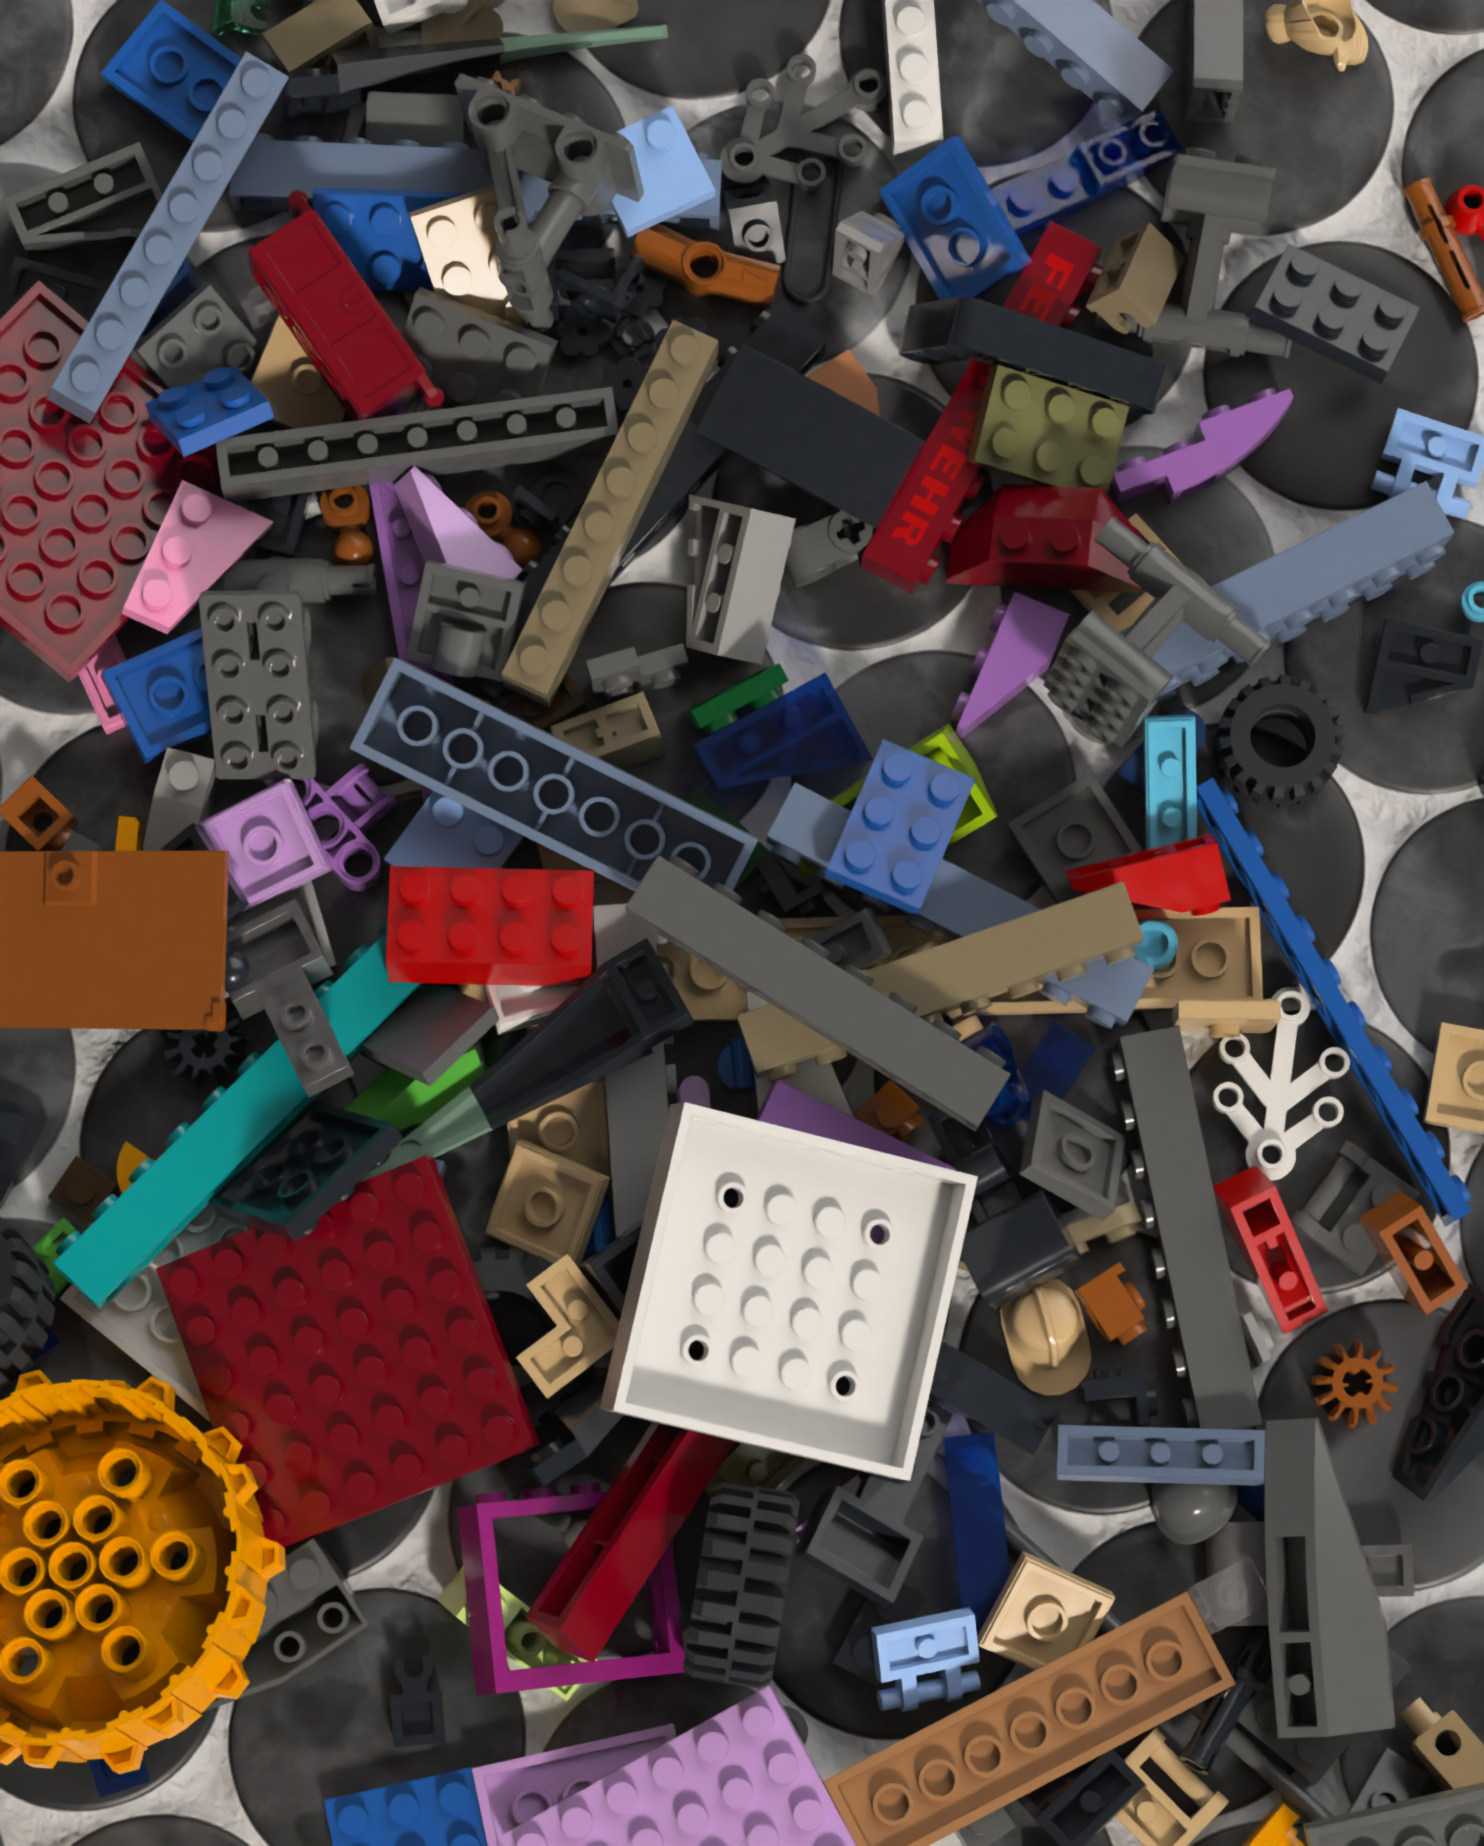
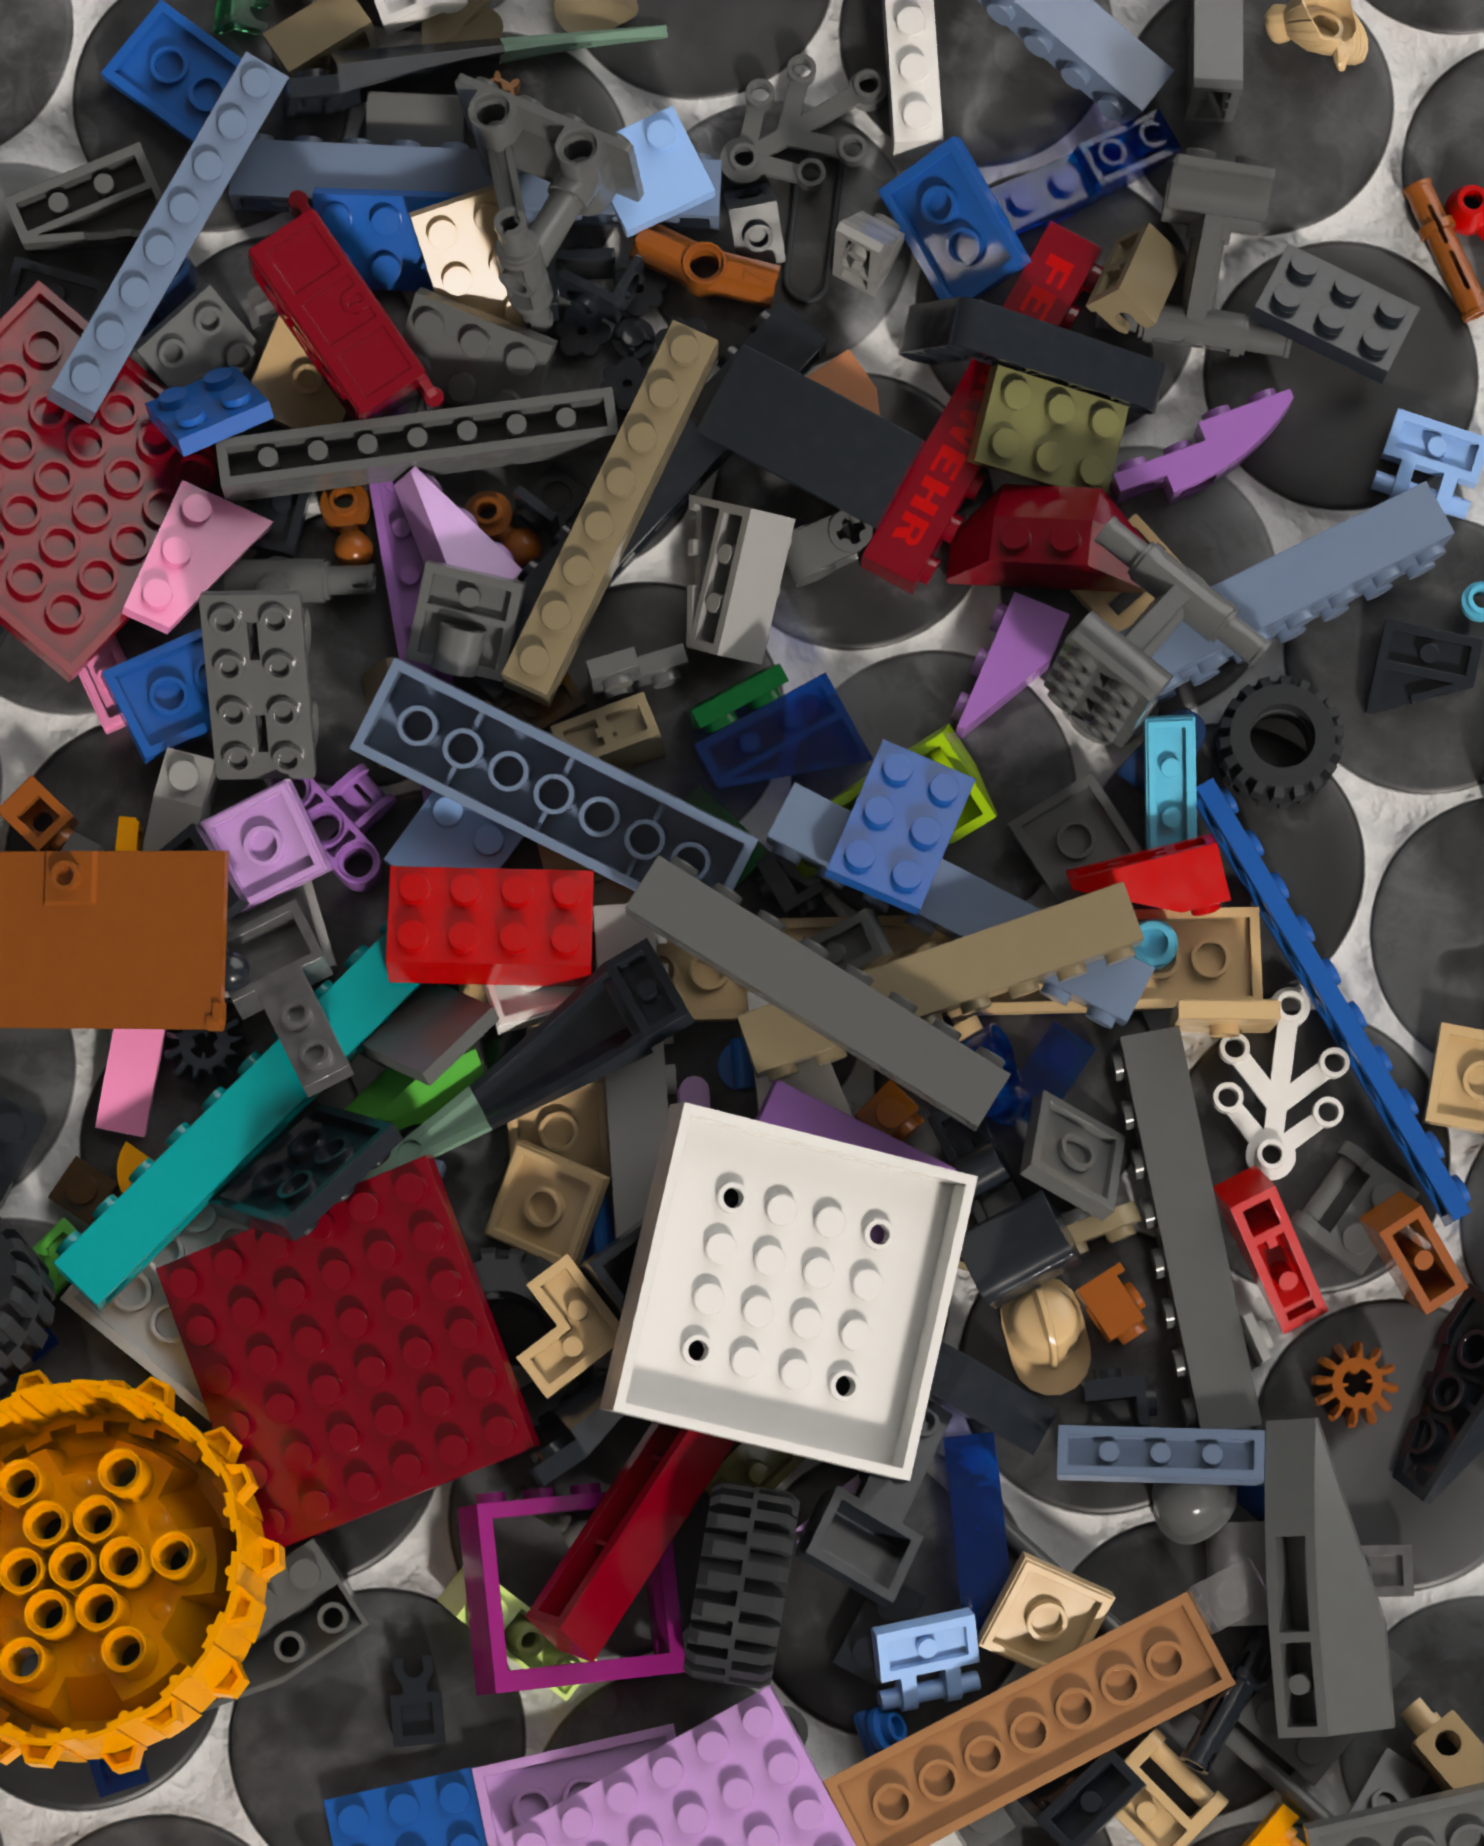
(130, 1080): none -> bright pink tile
(879, 1729): none -> blue plate

